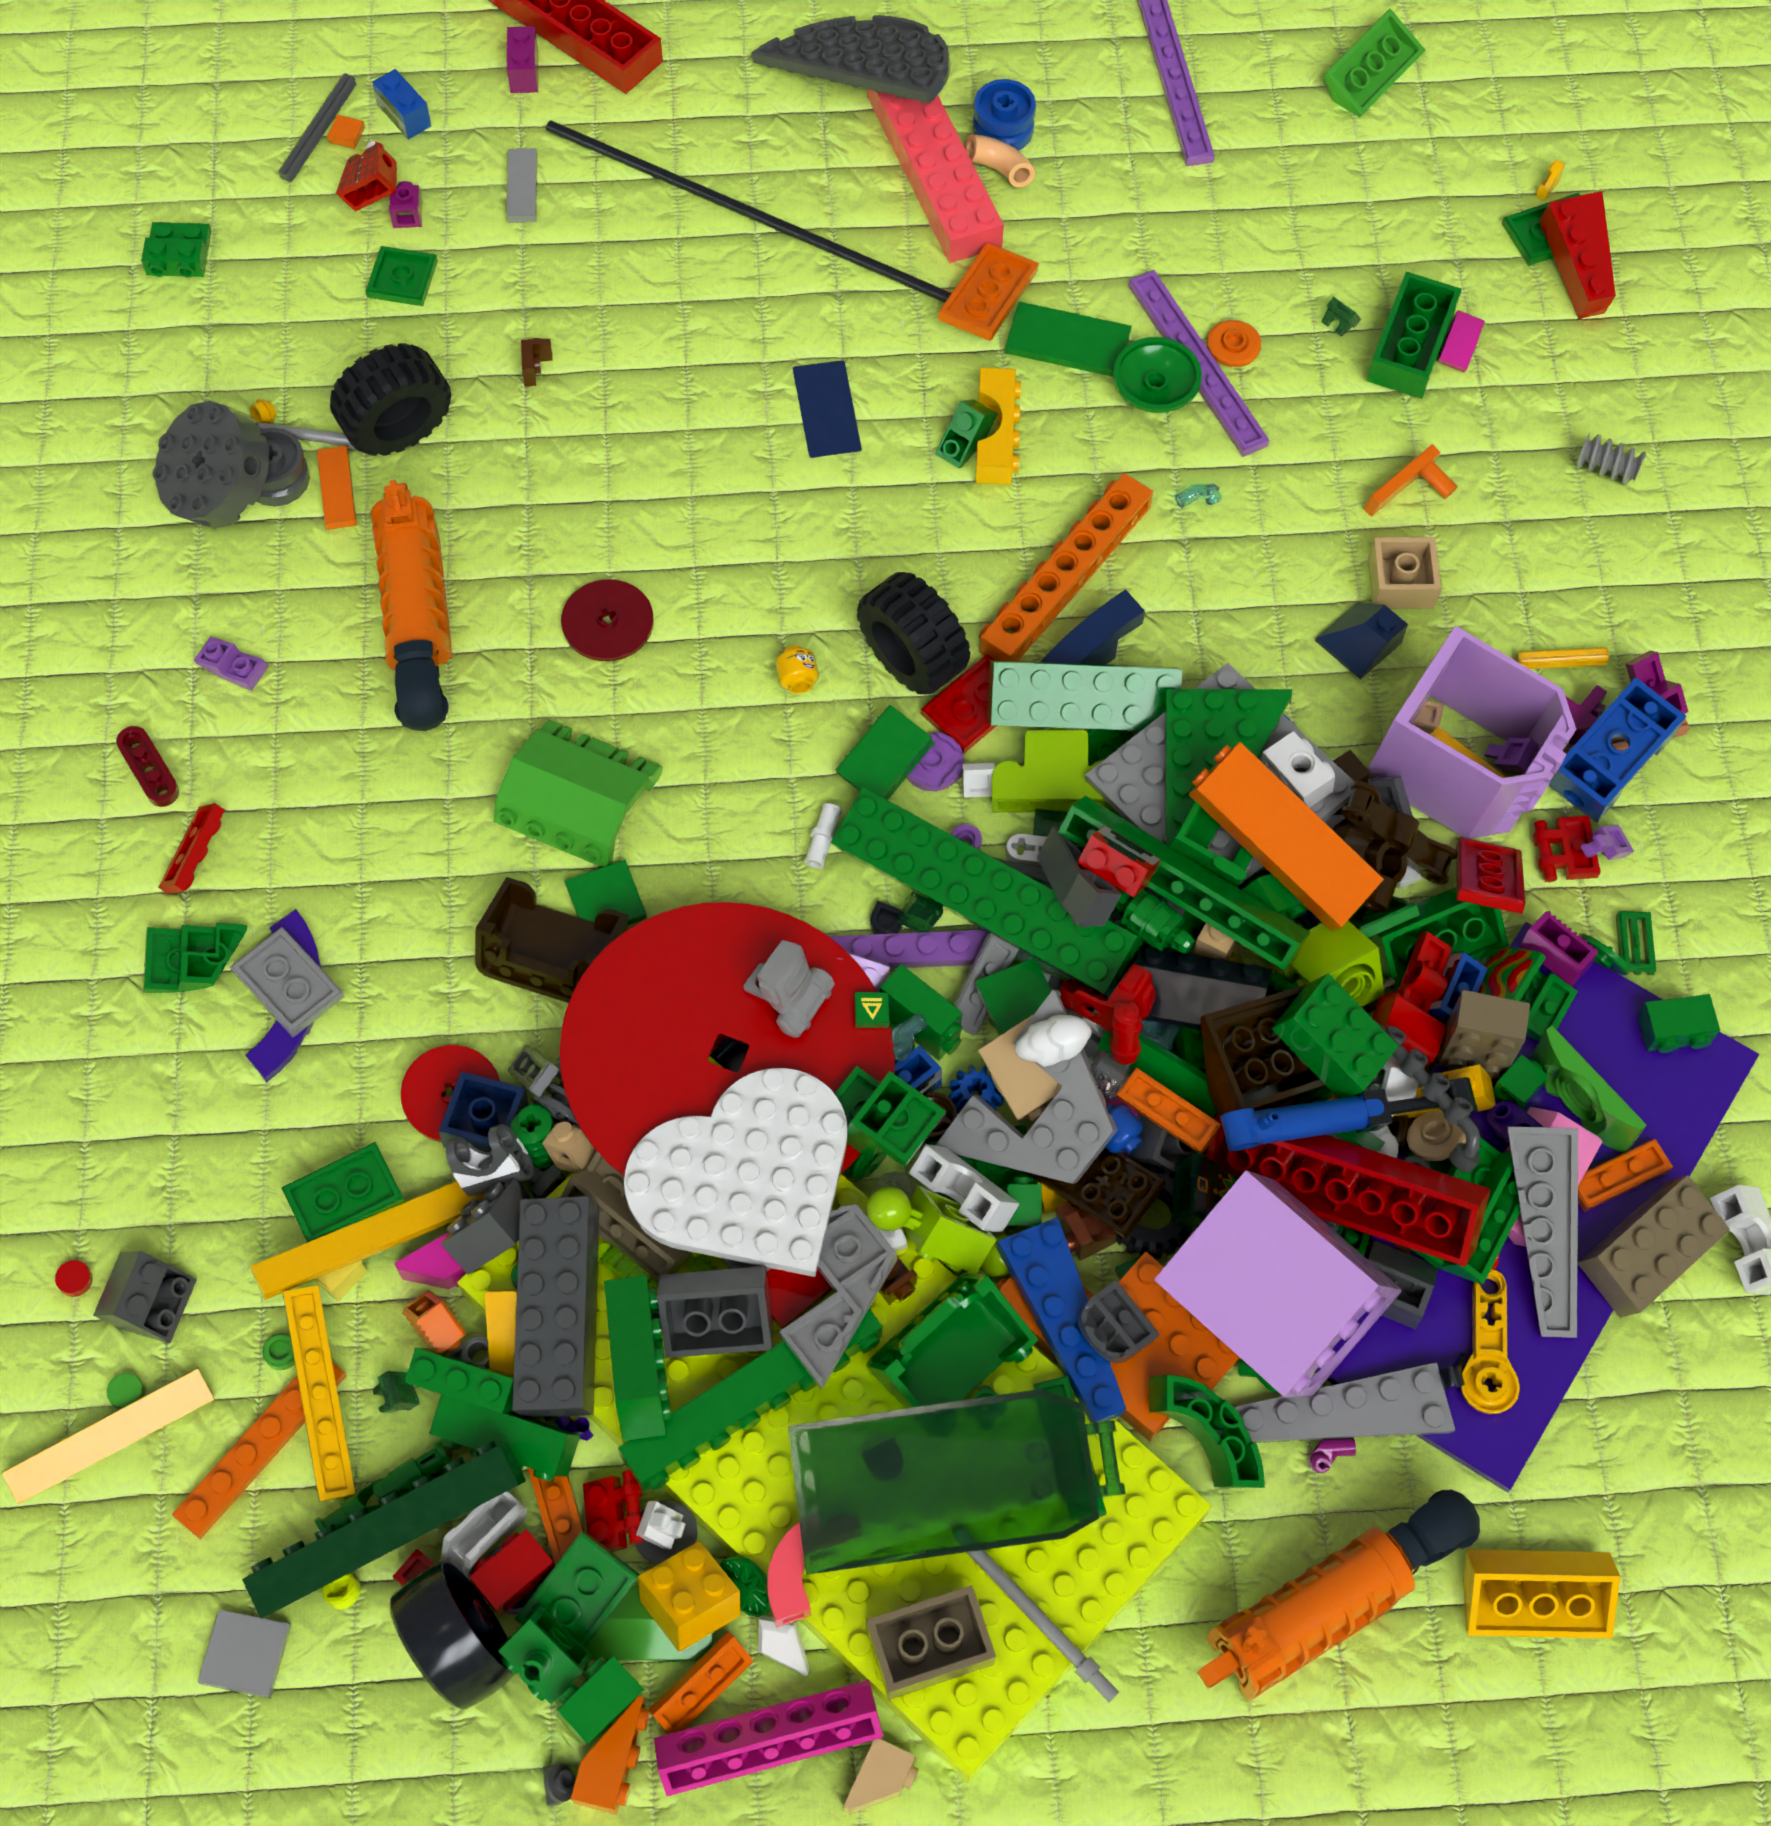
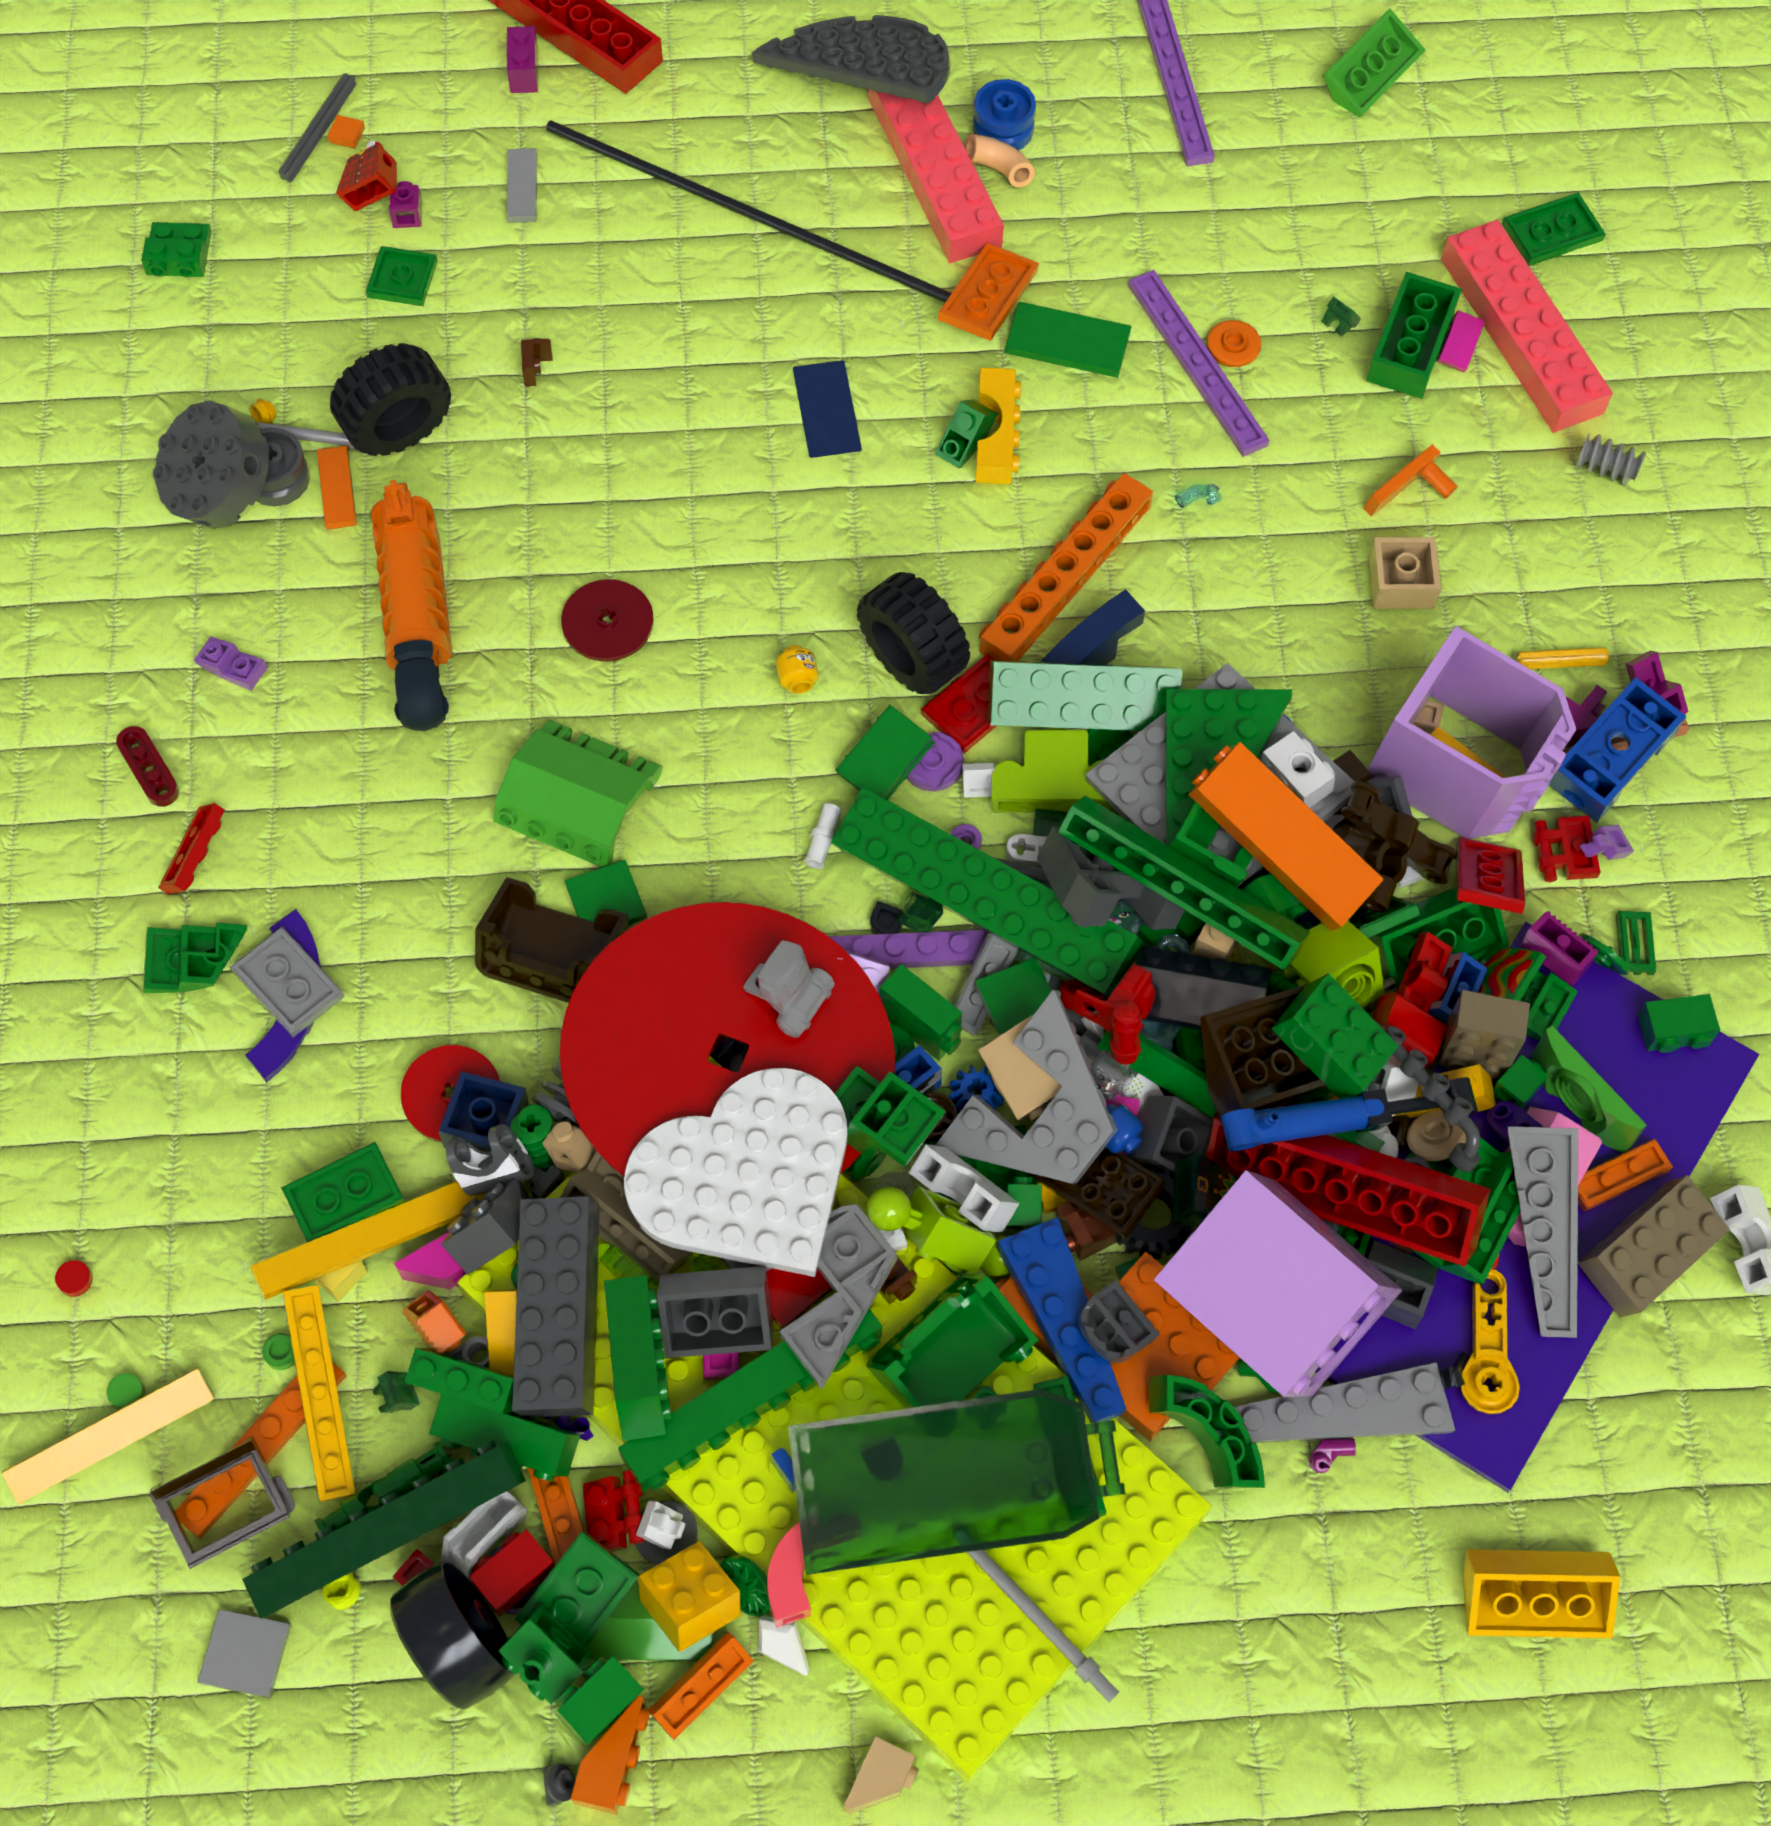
(145, 1296): dark grey slope -> none
(274, 1487): none -> dark brown piece
(401, 104): blue brick -> none
(533, 1070): dark grey tile -> none
(720, 1365): none -> dark pink tile
(767, 1738): dark pink brick -> none
(784, 1466): none -> blue tile
(871, 1010): green tile -> none
(904, 1035): clear light blue arm -> none
(930, 1642): dark tan brick -> none
(1053, 1040): white arm -> none
(1118, 861): red brick -> none
(1154, 921): green piece -> none
(1160, 364): green dish -> none
(1168, 1110): orange tile -> none
(1336, 1596): orange piece -> none
(1363, 637): dark blue slope -> none
(1513, 756): medium lavender plate -> none
(1526, 326): none -> coral brick
(1552, 180): yellow tile -> none
(1582, 251): red wedge -> none

